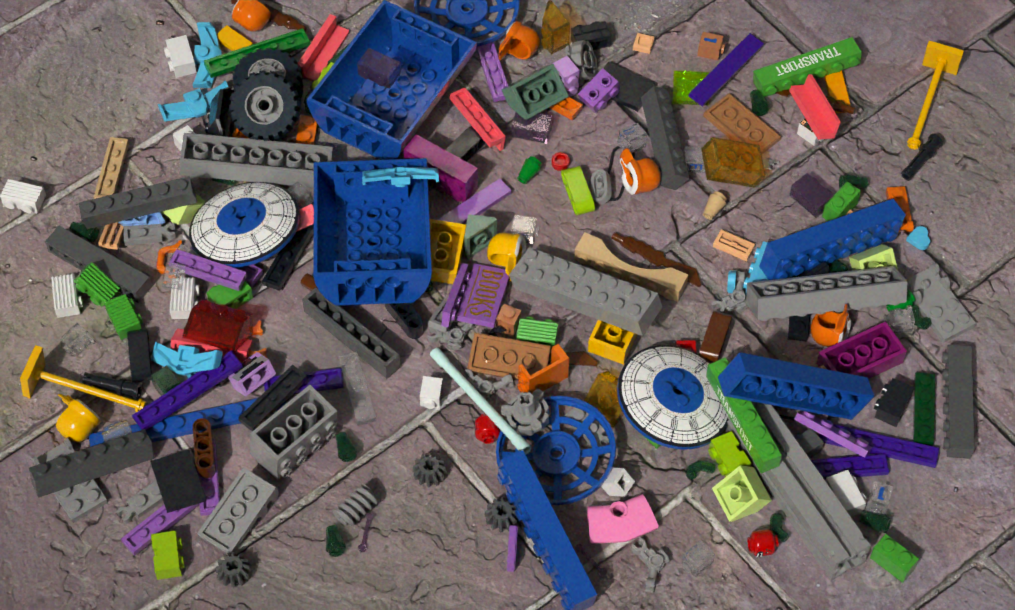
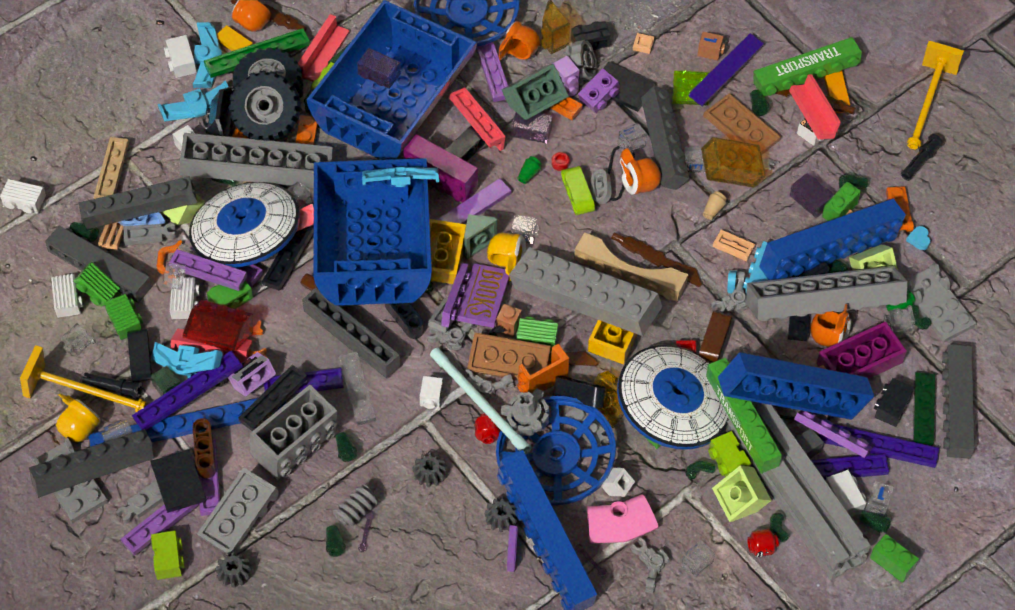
(585, 392): none -> black beam

